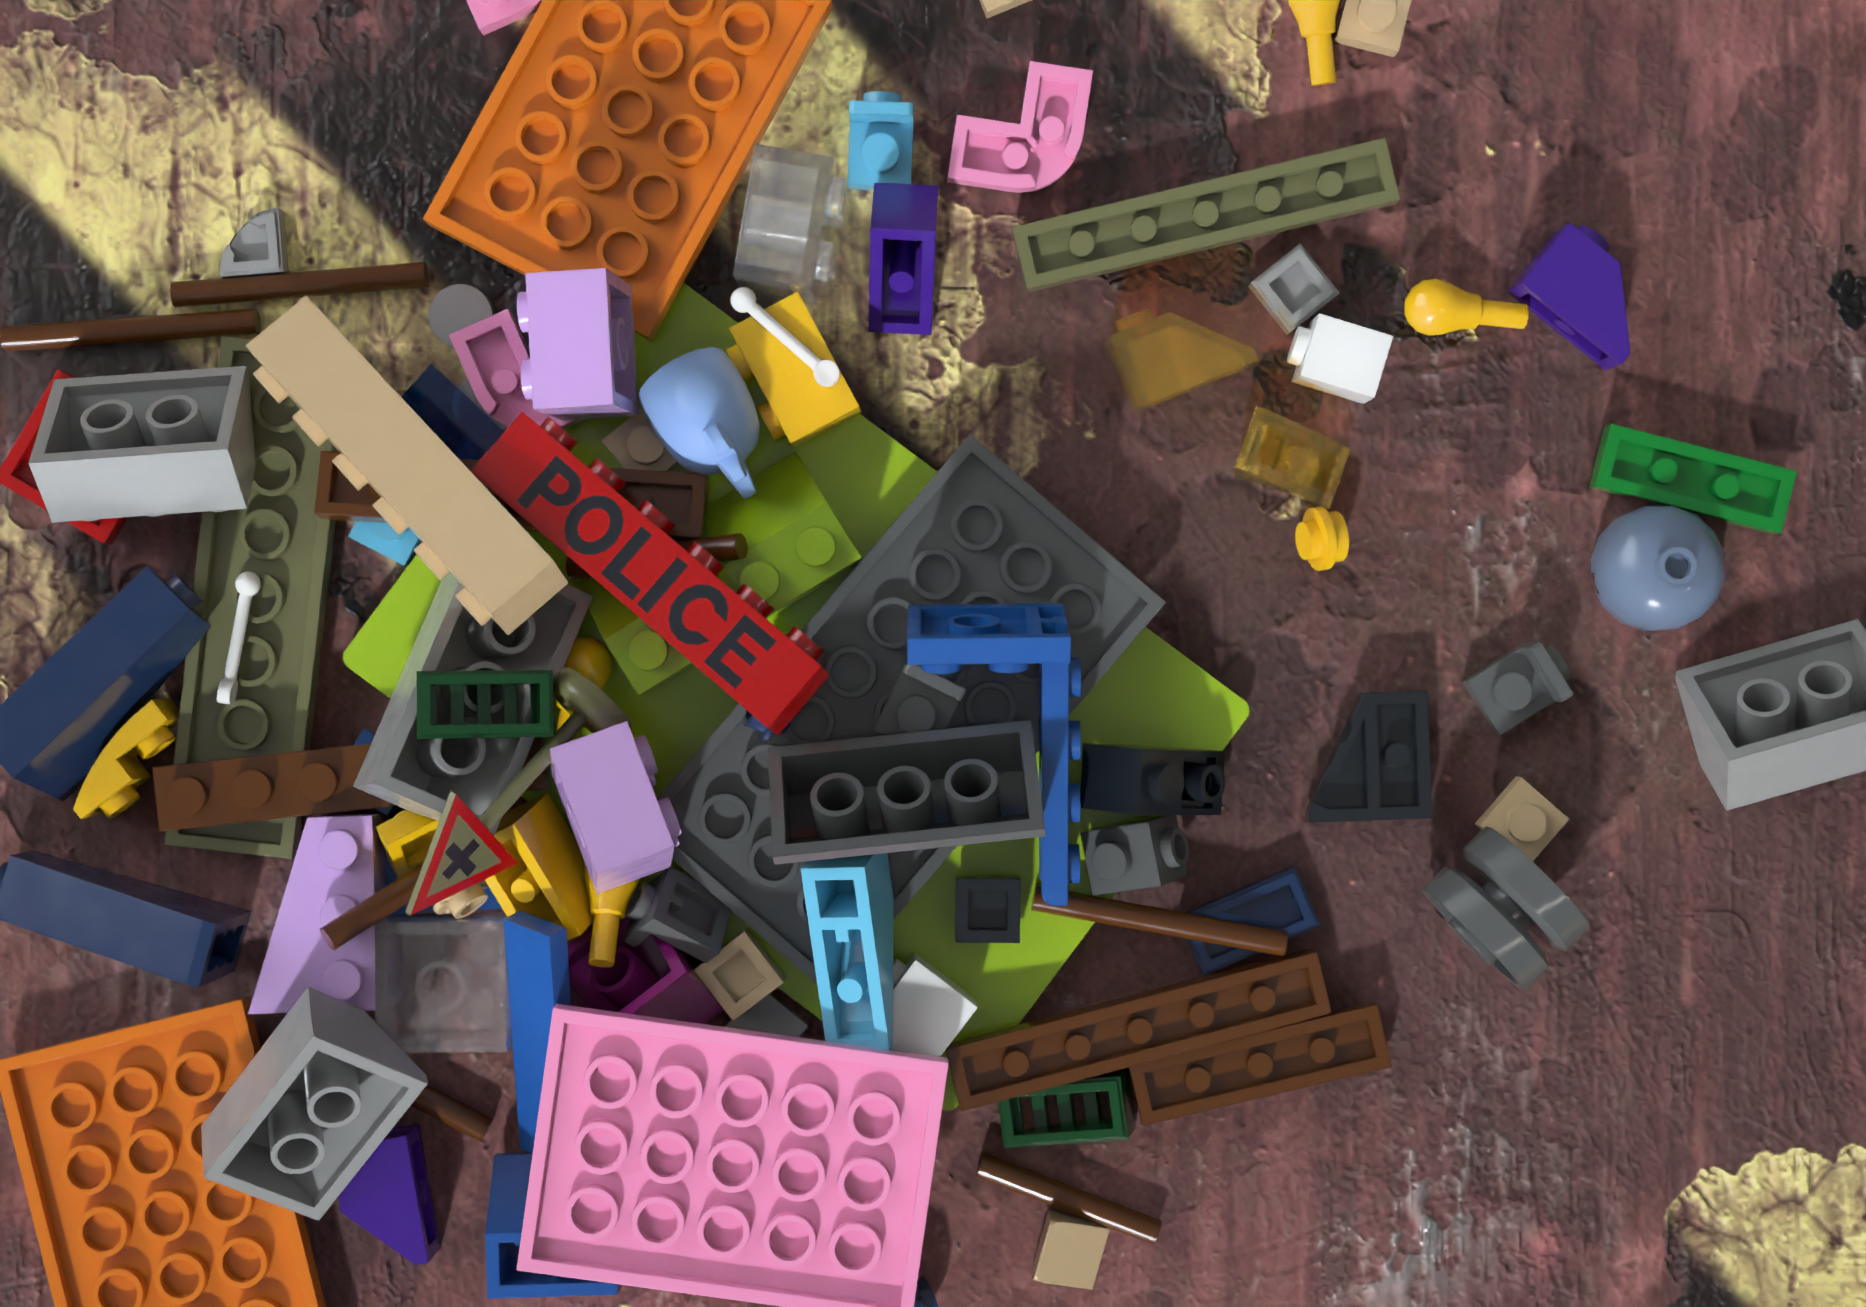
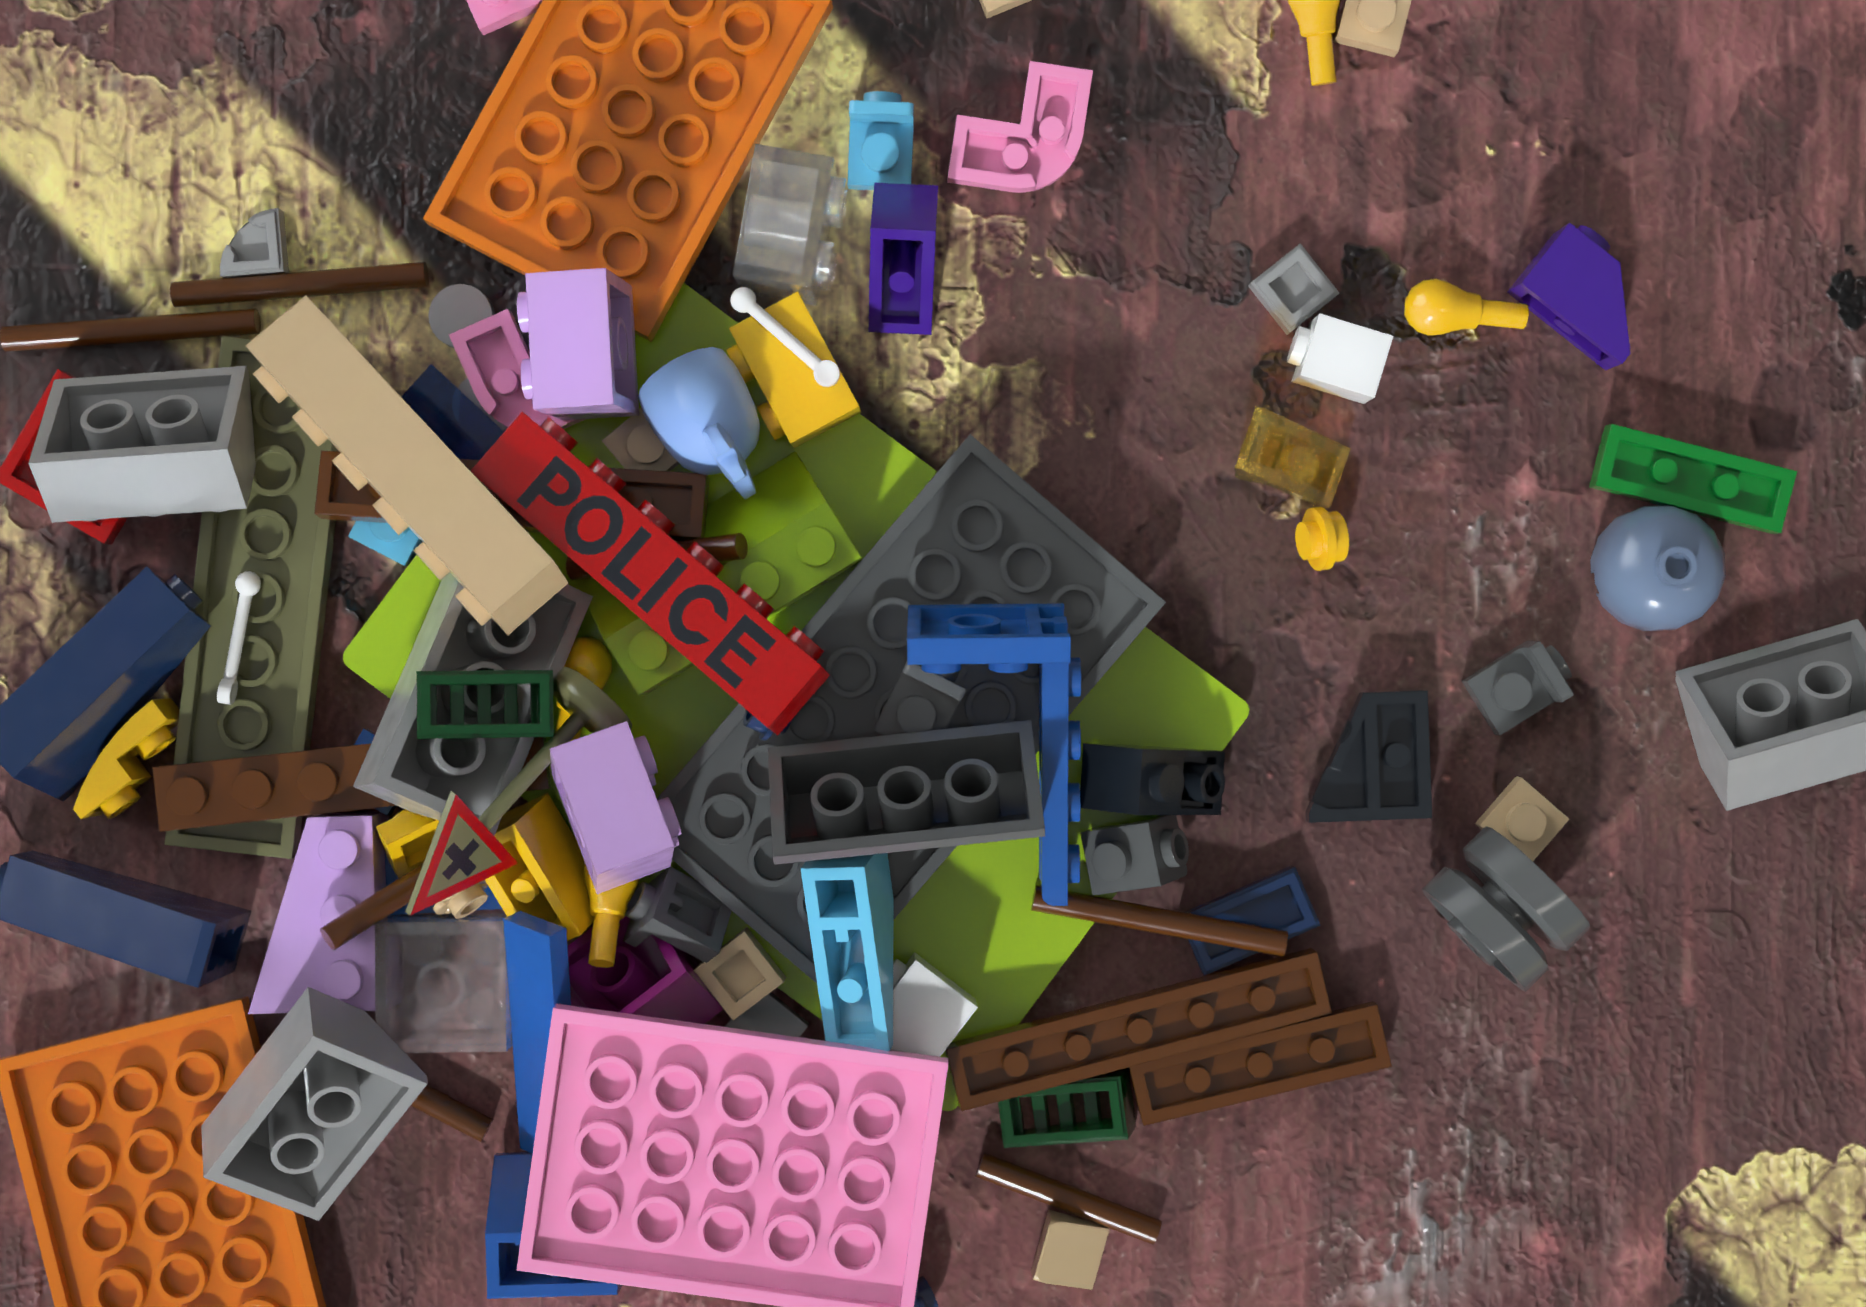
(394, 1196): dark purple slope -> none
(987, 909): black plate -> none
(1171, 357): clear yellow slope -> none
(1205, 215): olive plate -> none

